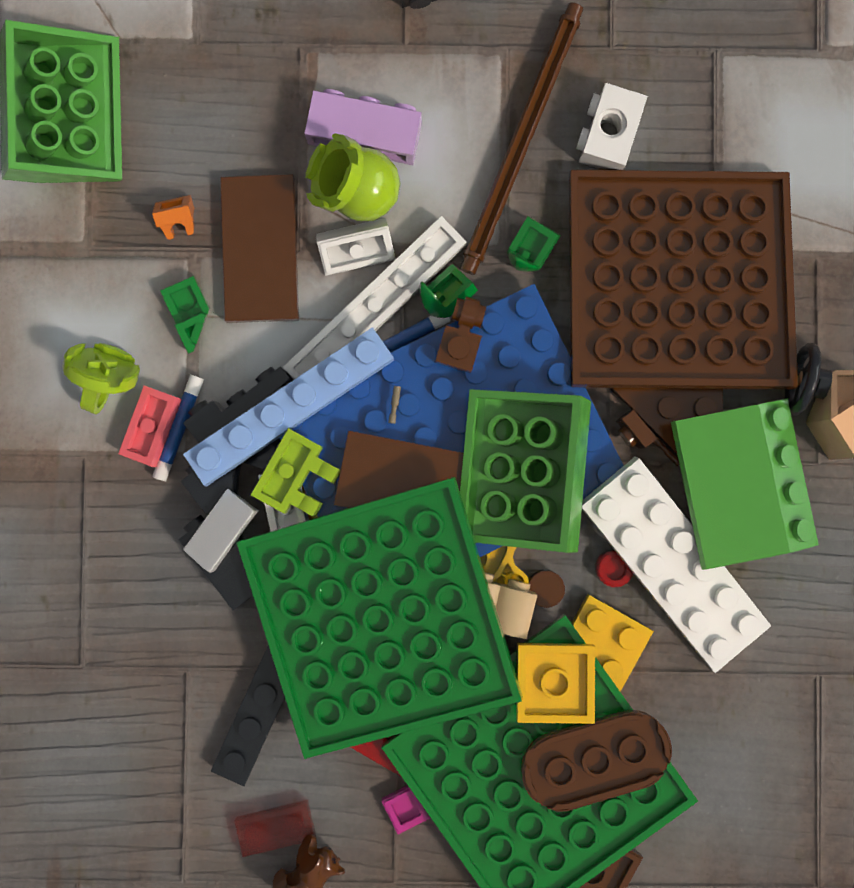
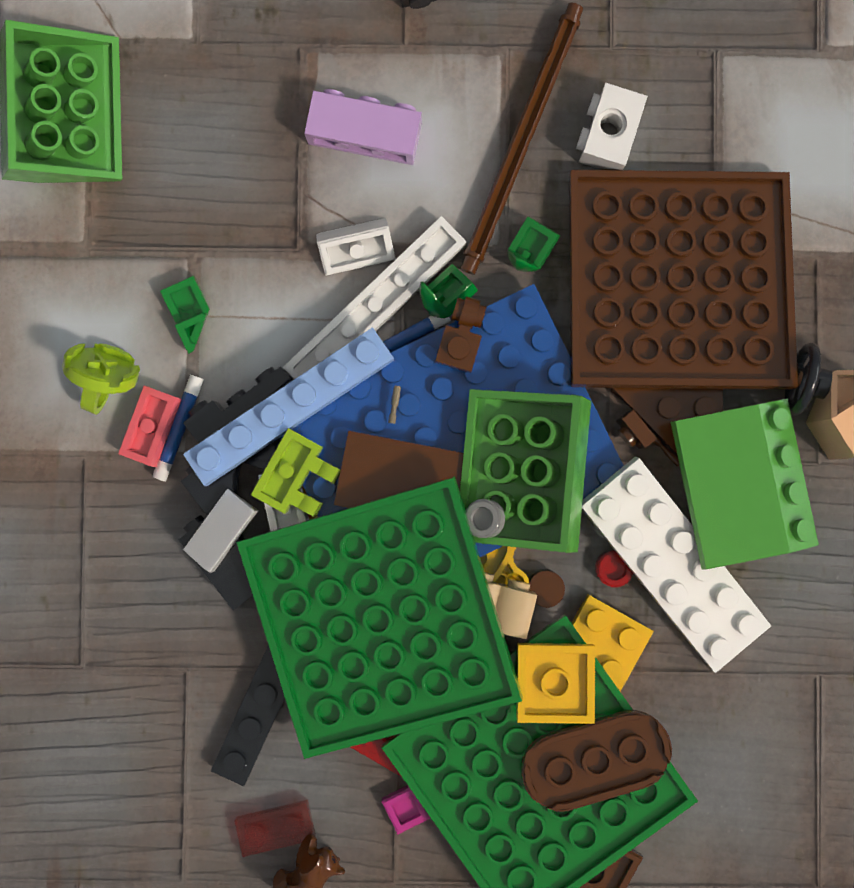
(173, 212): orange tile -> none
(259, 248): reddish brown tile -> none
(352, 179): lime tile -> none
(485, 518): none -> light grey tile

